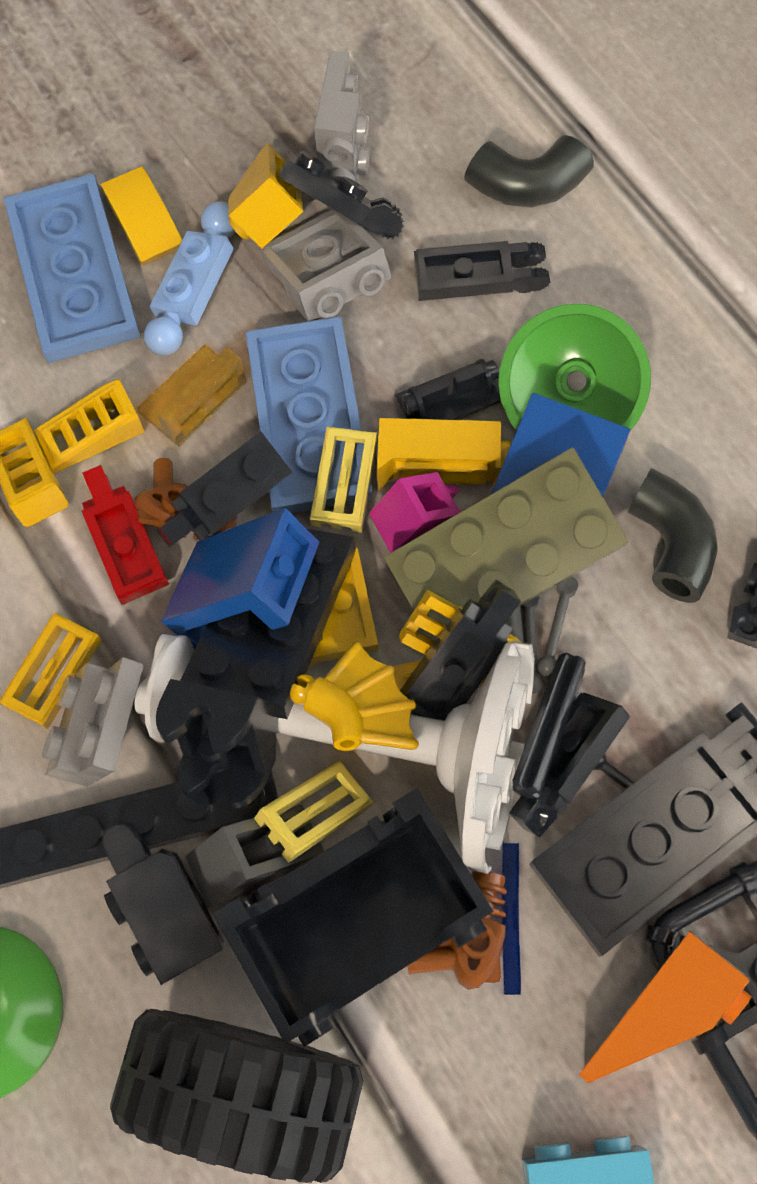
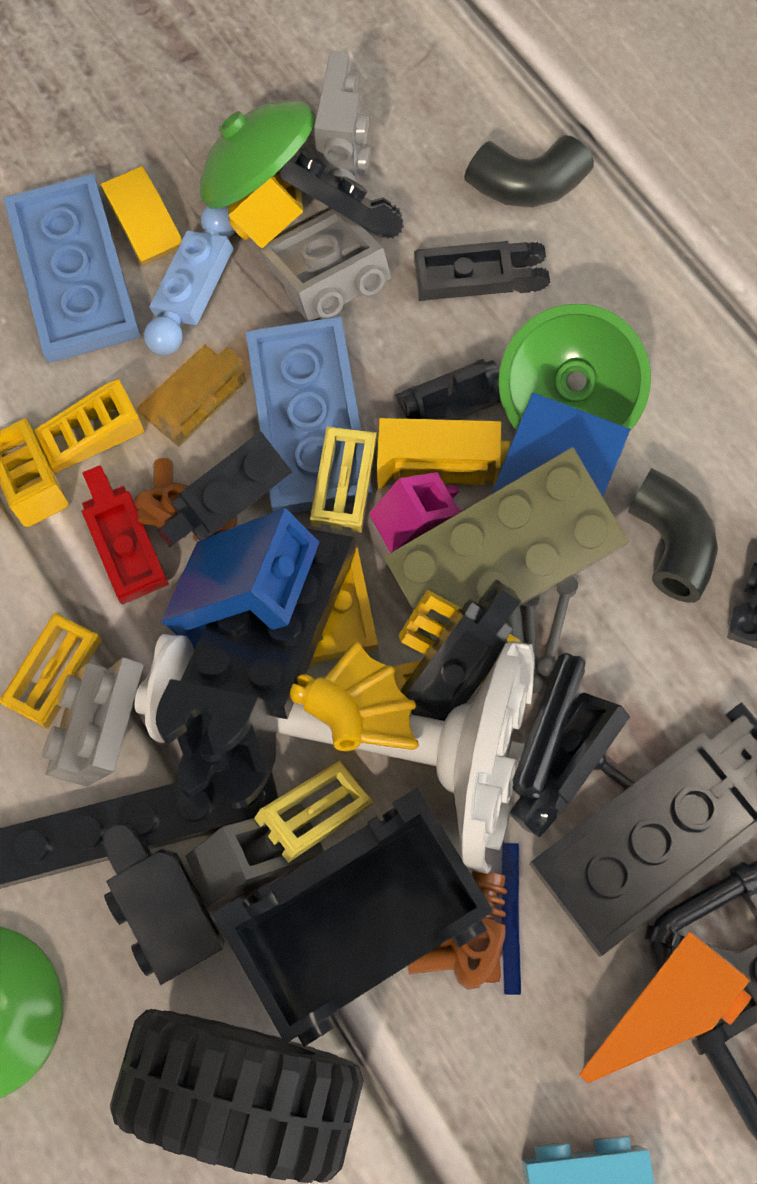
(253, 150): none -> bright green dish

